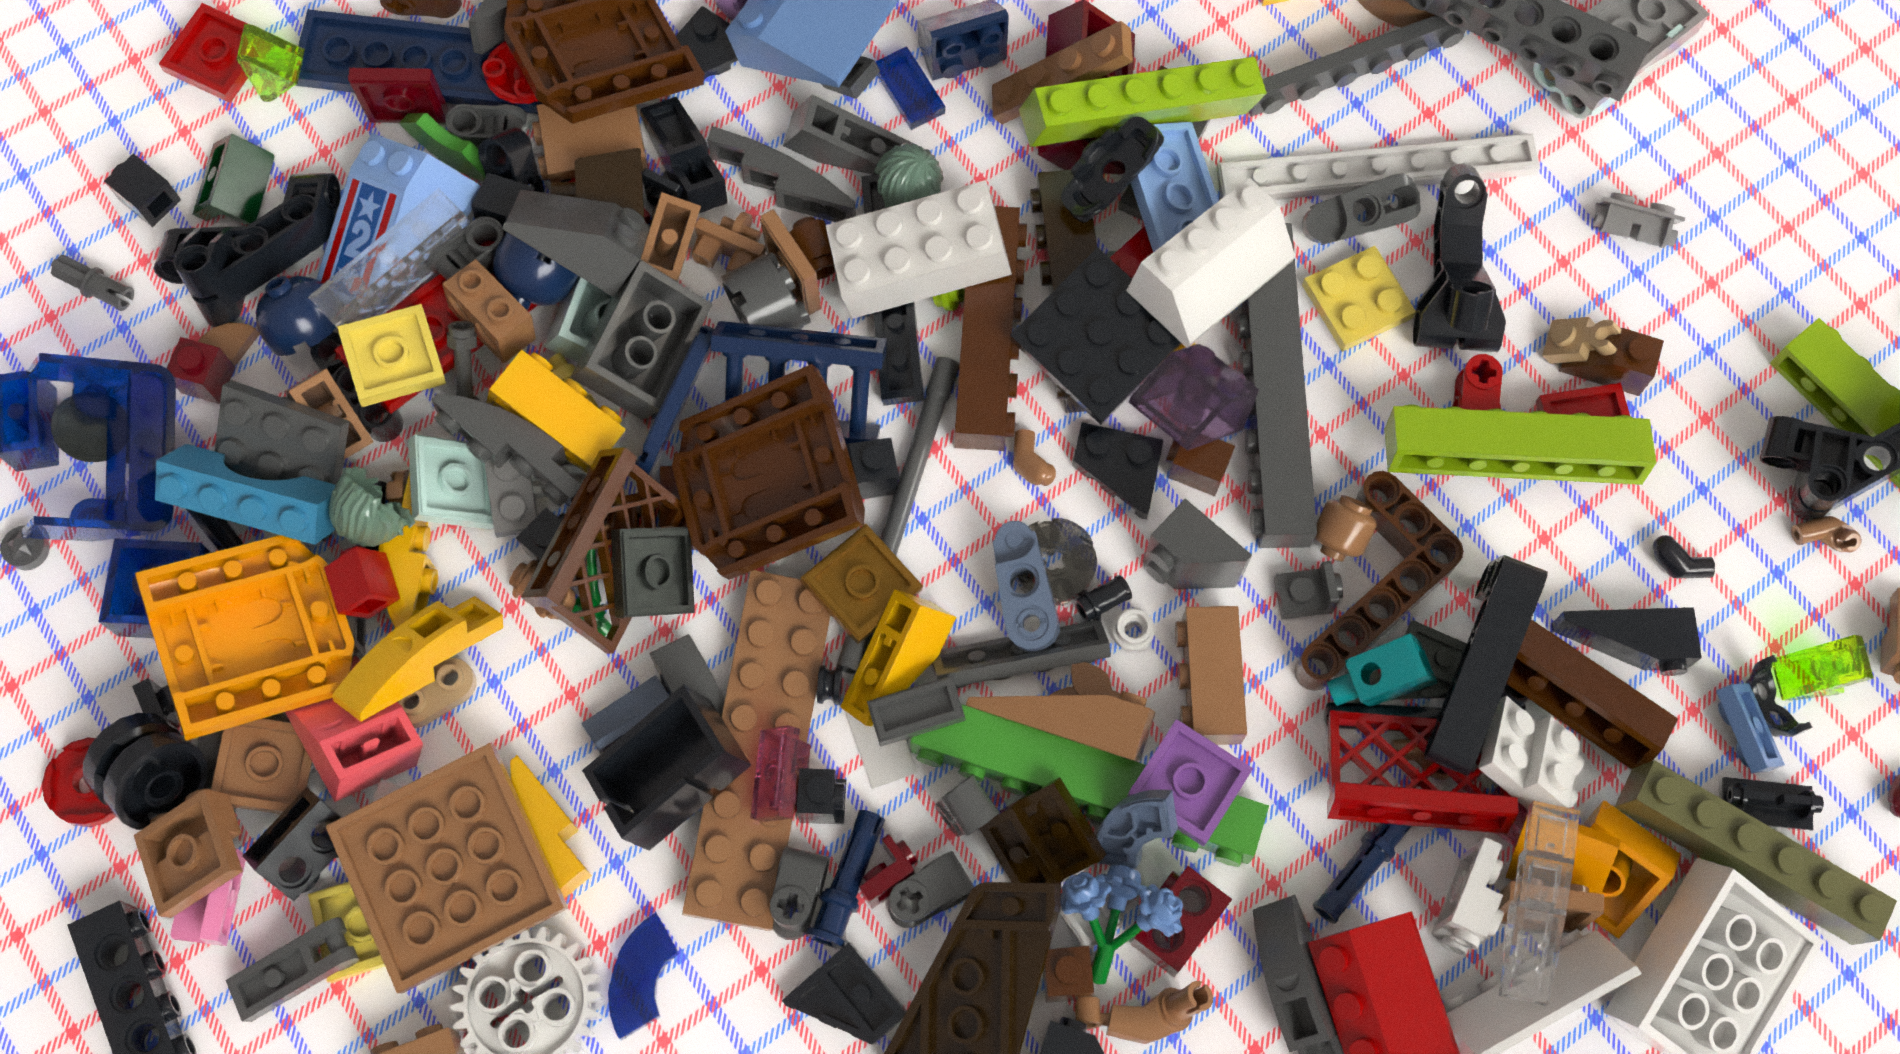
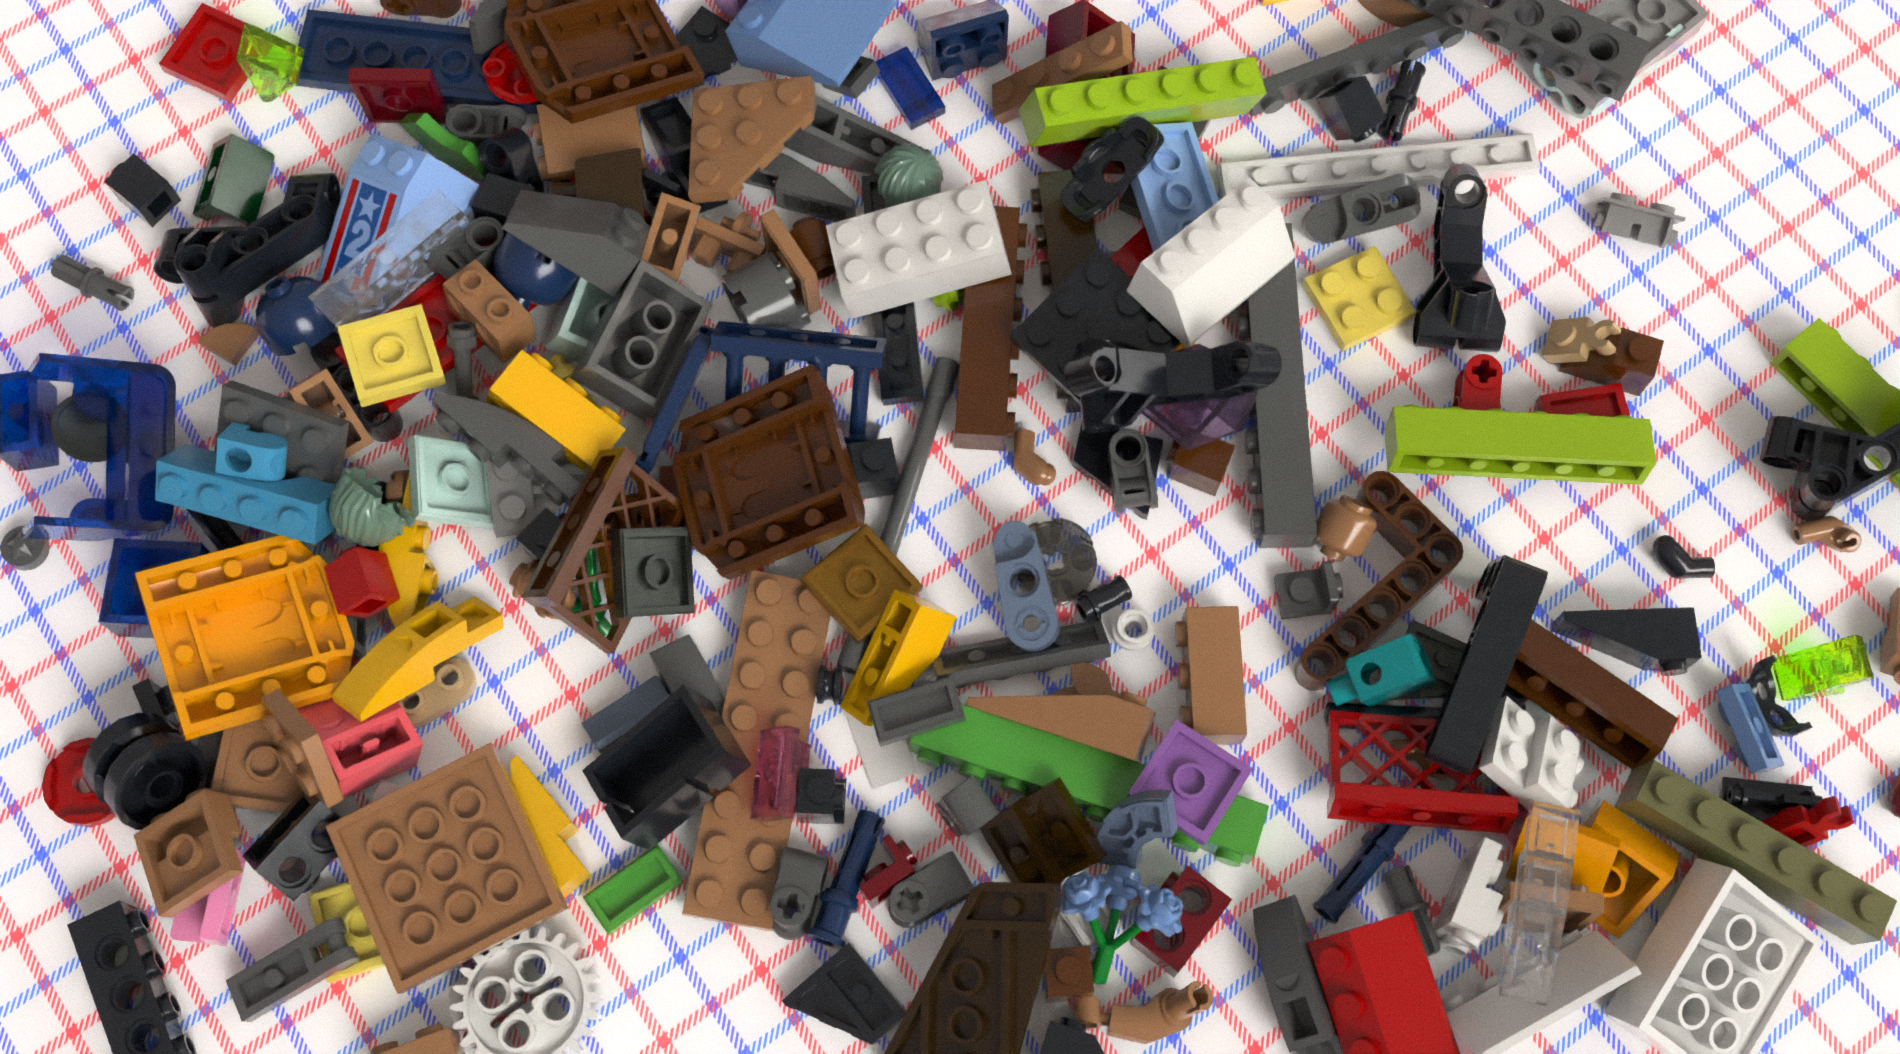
(200, 369): dark red brick -> none
(251, 454): none -> dark azure leg
(300, 749): none -> medium nougat plate
(633, 890): none -> bright green tile
(636, 977): clear blue tile -> none
(743, 130): none -> medium nougat plate
(1124, 379): none -> black connector
(1131, 475): none -> dark grey piece
(1194, 552): dark grey slope -> none
(1351, 109): none -> black brick
(1401, 100): none -> black pin
(1406, 899): none -> dark grey axle
(1813, 824): none -> red plate

